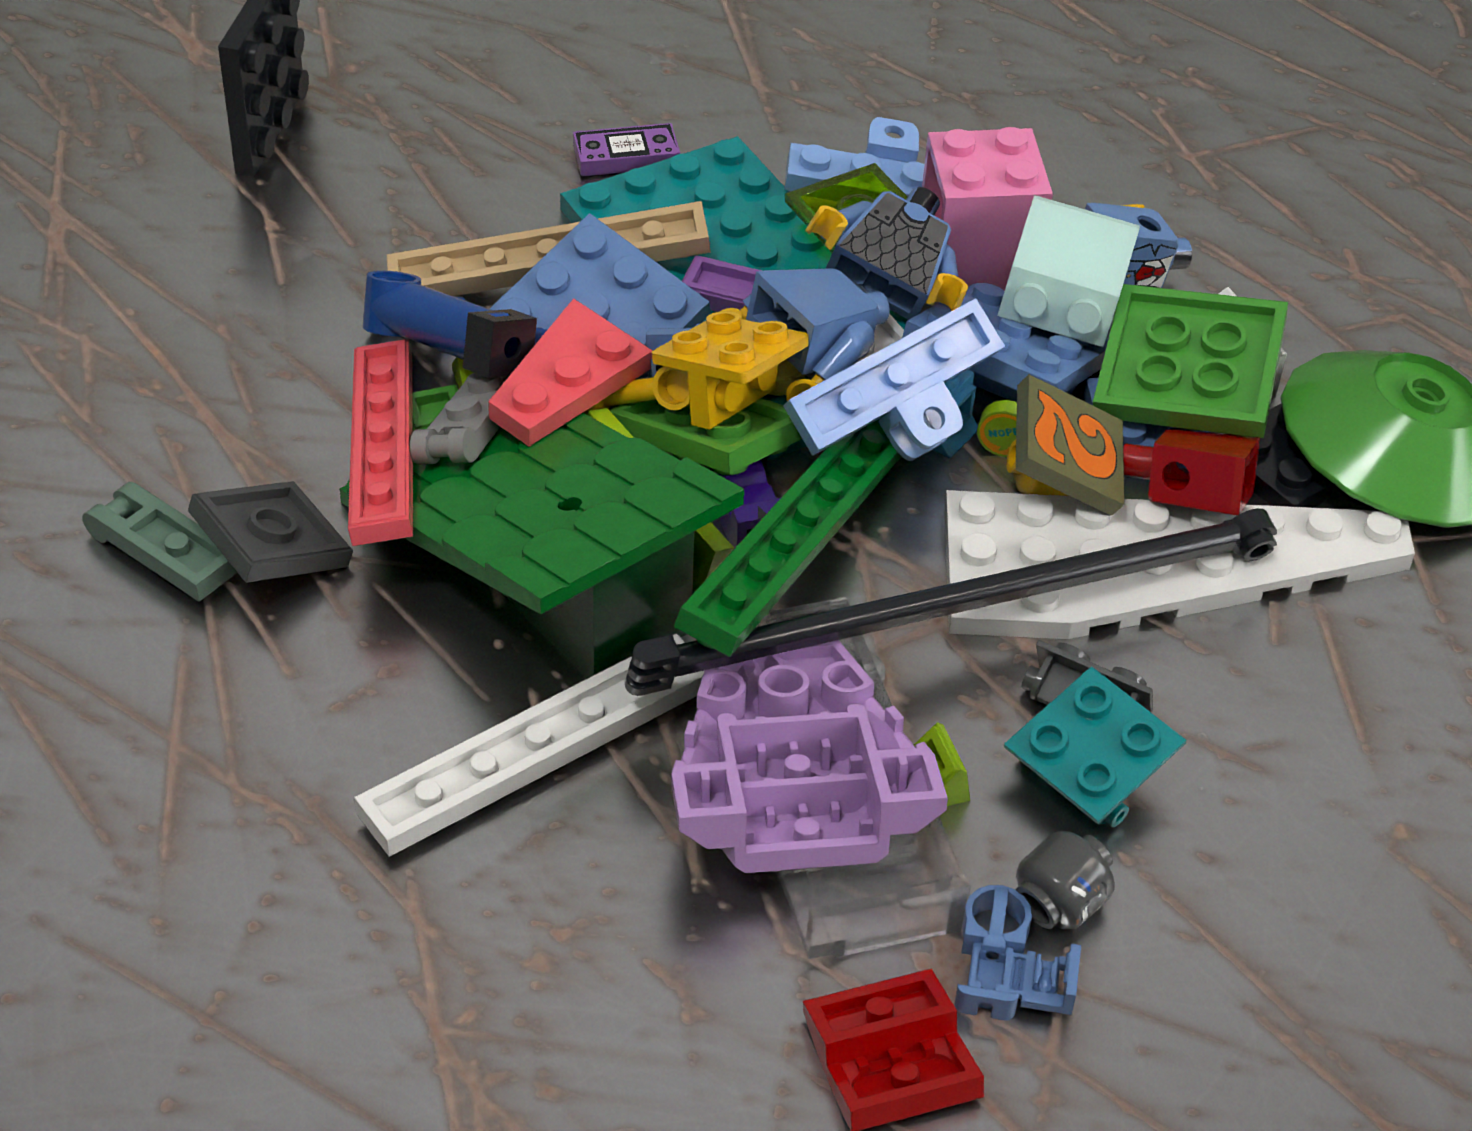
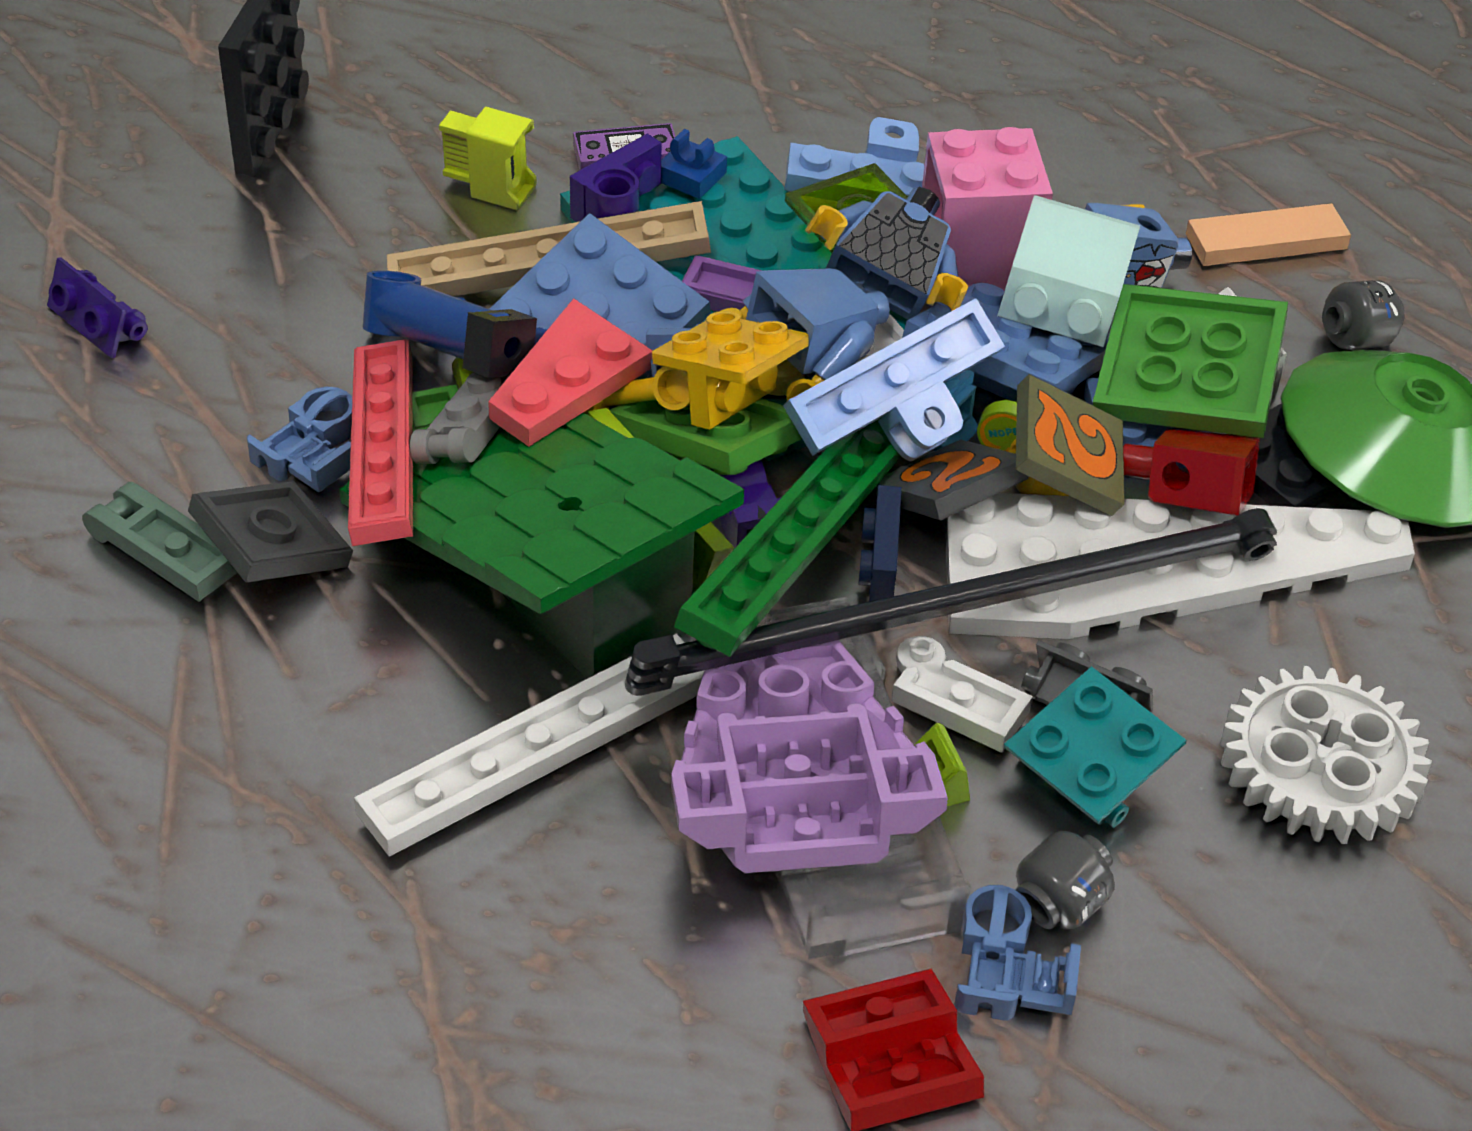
(93, 309): none -> dark purple hinge
(312, 457): none -> medium blue piece
(489, 155): none -> neon yellow piece
(616, 180): none -> dark purple plate
(692, 166): none -> blue tile
(881, 529): none -> dark blue plate
(953, 478): none -> dark grey tile
(957, 694): none -> white hinge
(1267, 234): none -> light nougat tile
(1325, 754): none -> white gear
(1362, 315): none -> dark grey head

